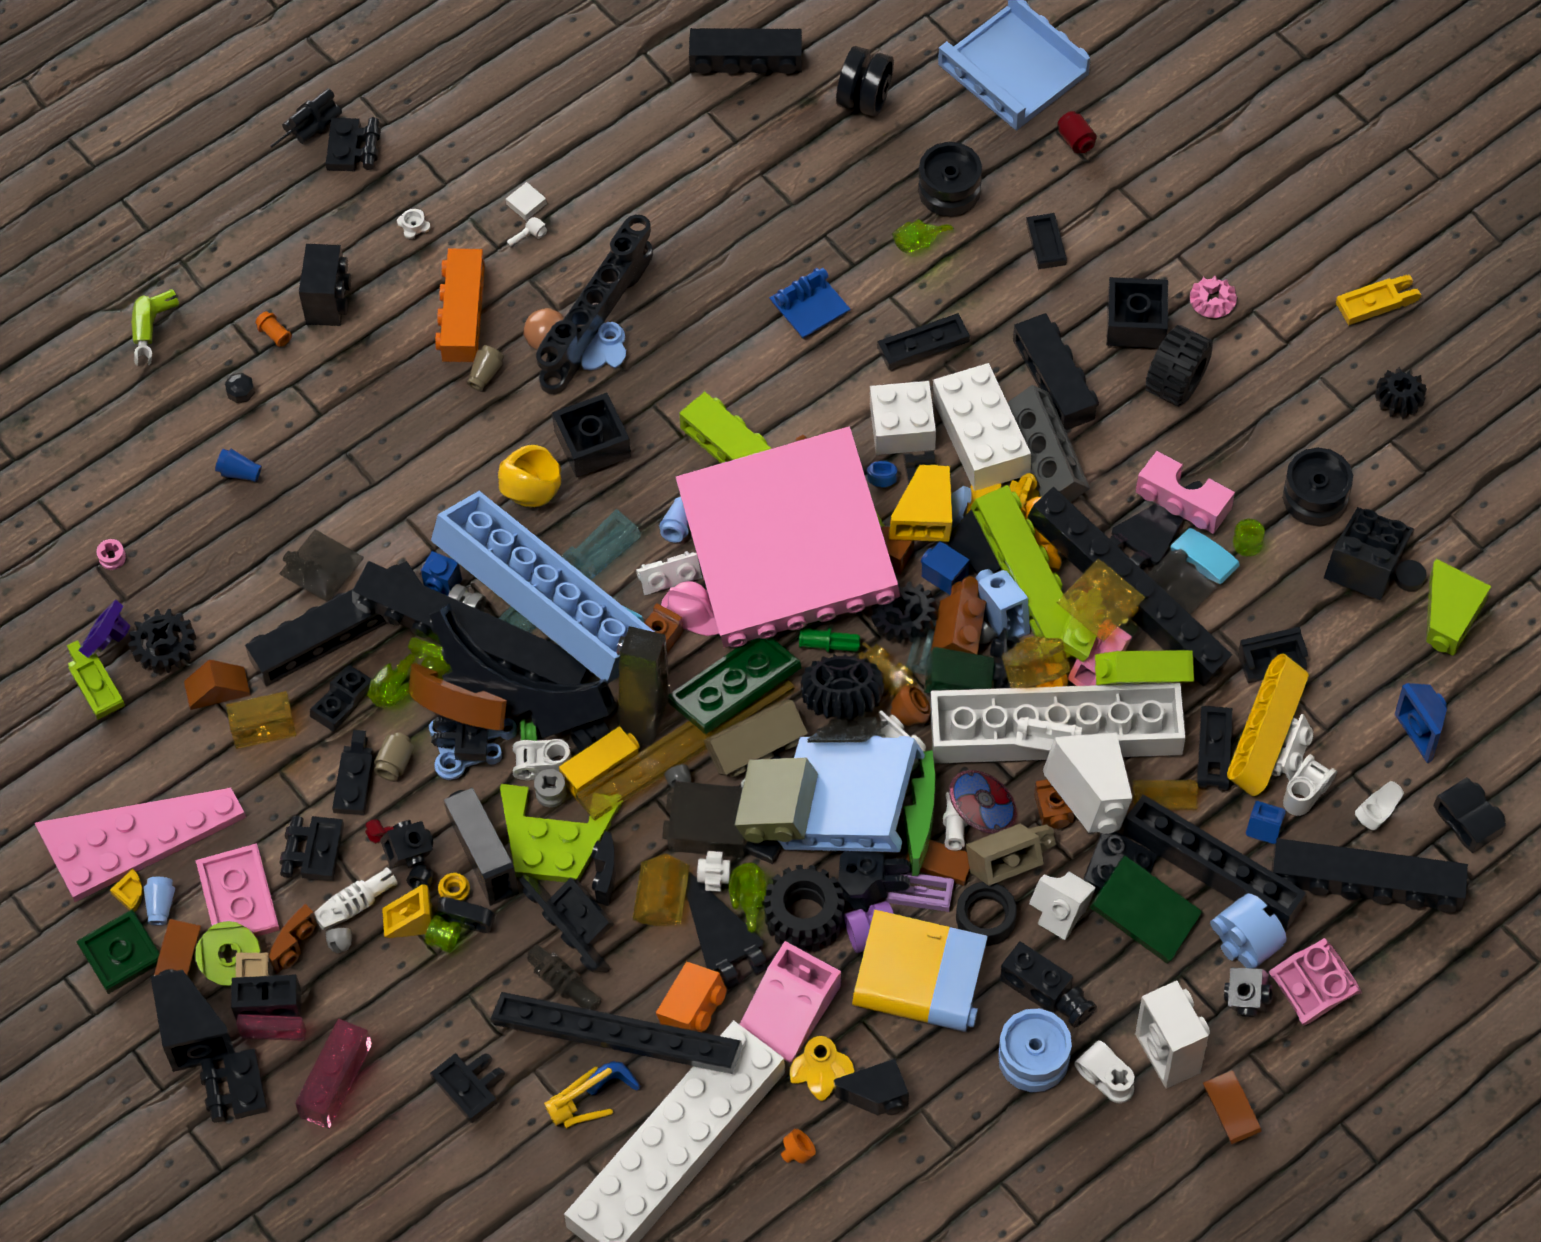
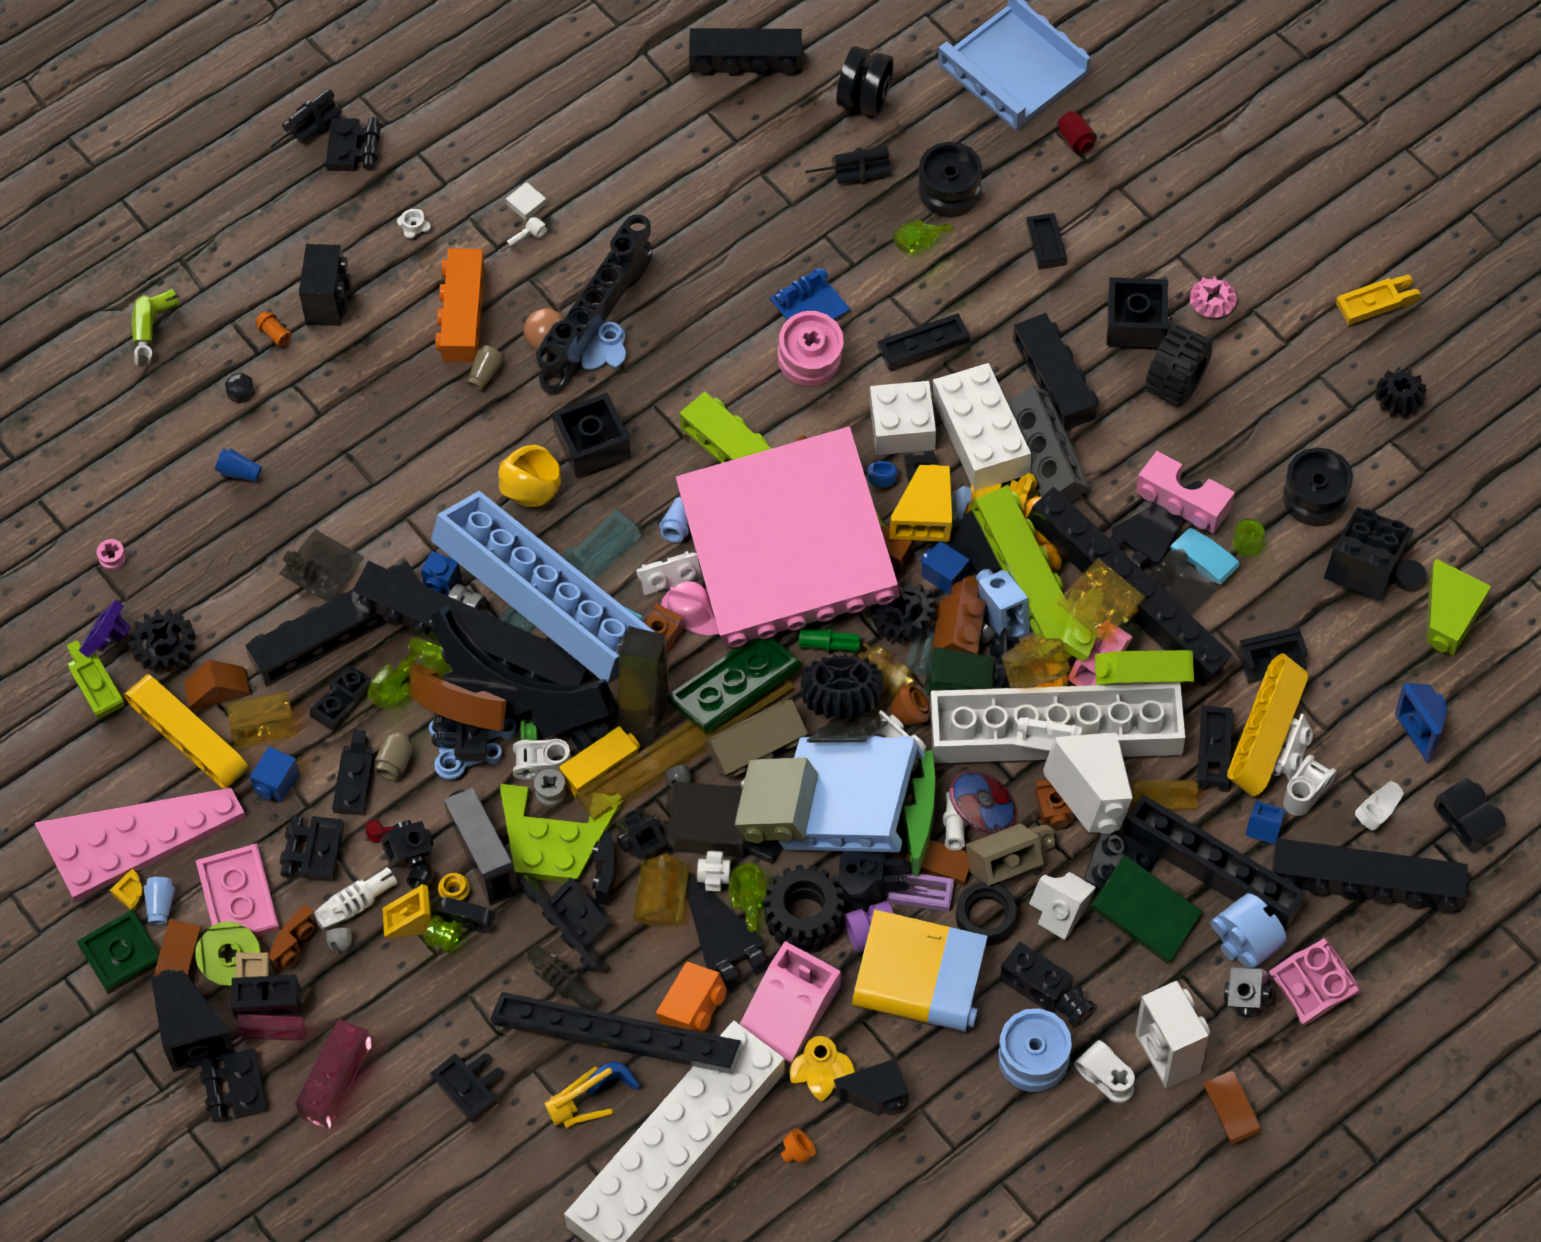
(186, 731): none -> yellow beam
(274, 775): none -> blue brick
(640, 833): none -> black brick
(810, 348): none -> bright pink wheel
(859, 165): none -> black piece

